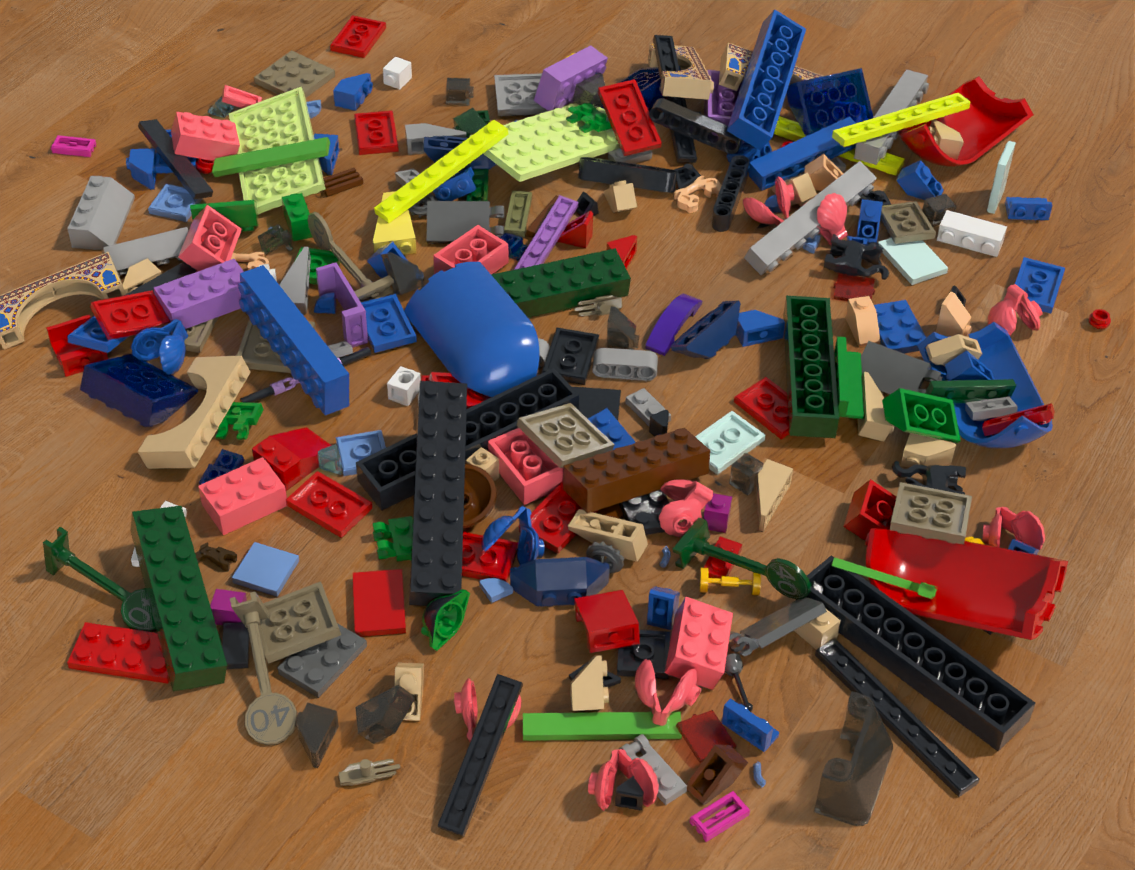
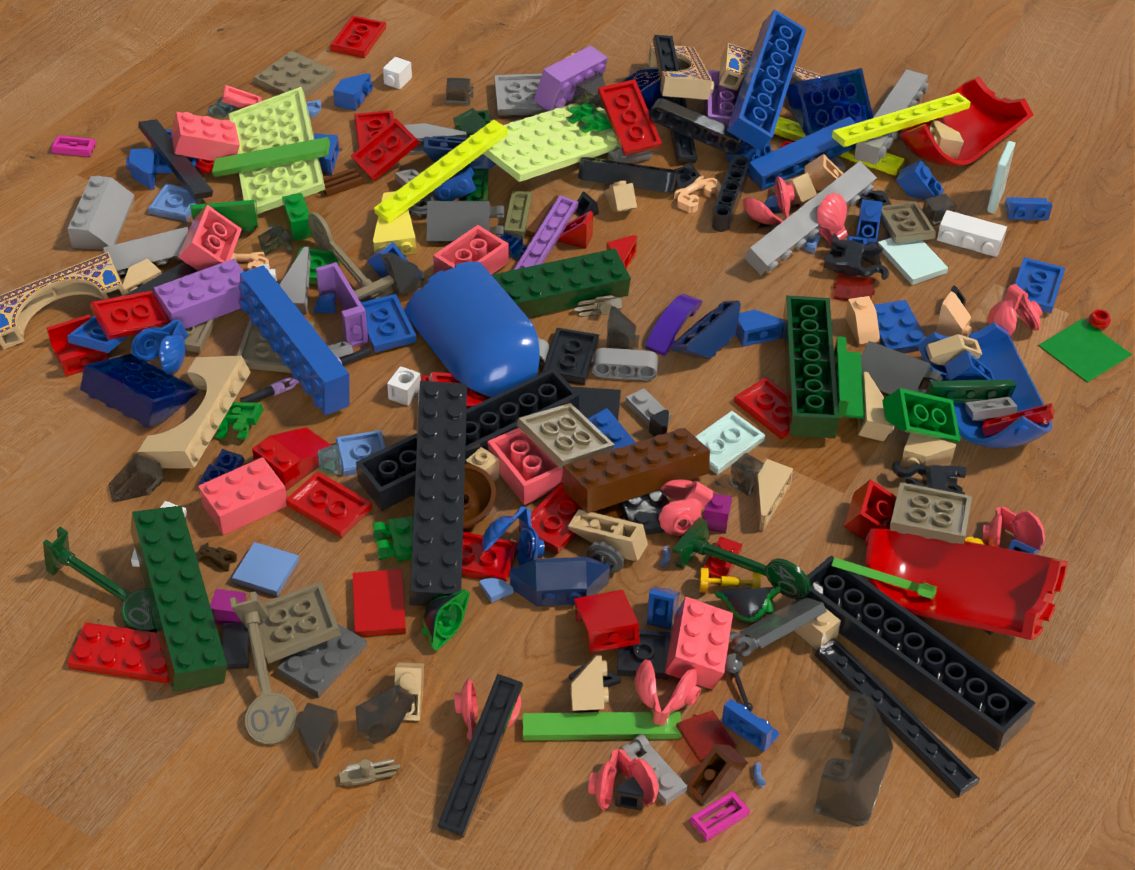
(136, 479): none -> clear smoke slope
(385, 149): none -> red plate
(749, 604): none -> black hat
(1085, 350): none -> green piece

